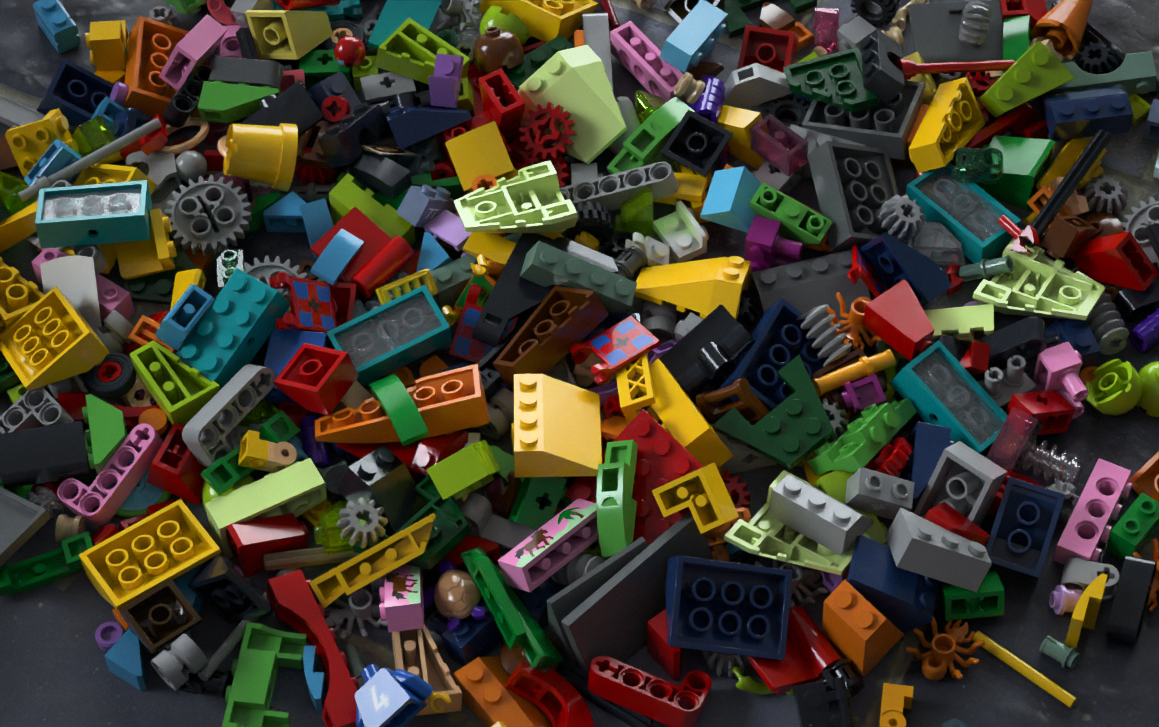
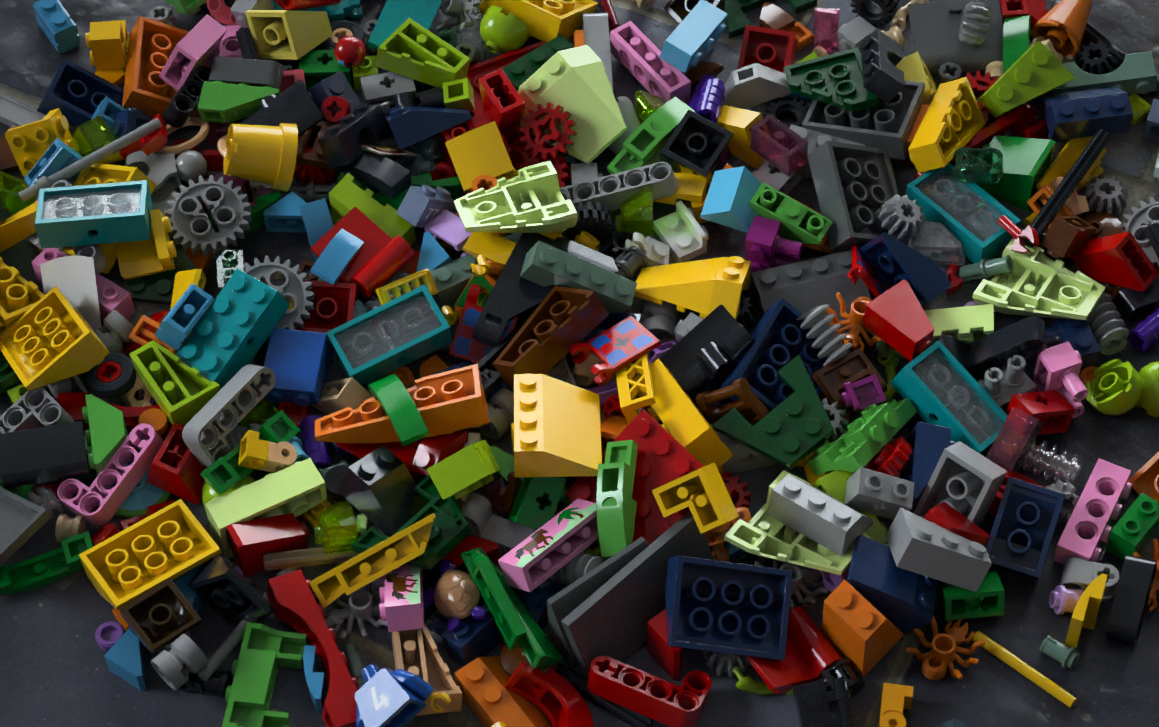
(119, 93): medium lavender tile -> none
(309, 303): red flag -> none
(317, 377): red slope -> none
(370, 531): light grey gear -> none
(445, 83): medium lavender slope -> none
(496, 49): reddish brown cylinder -> none
(689, 88): tan wheel -> none
(864, 368): light orange pin -> none
(910, 68): red piece -> none
(976, 358): red slope -> none

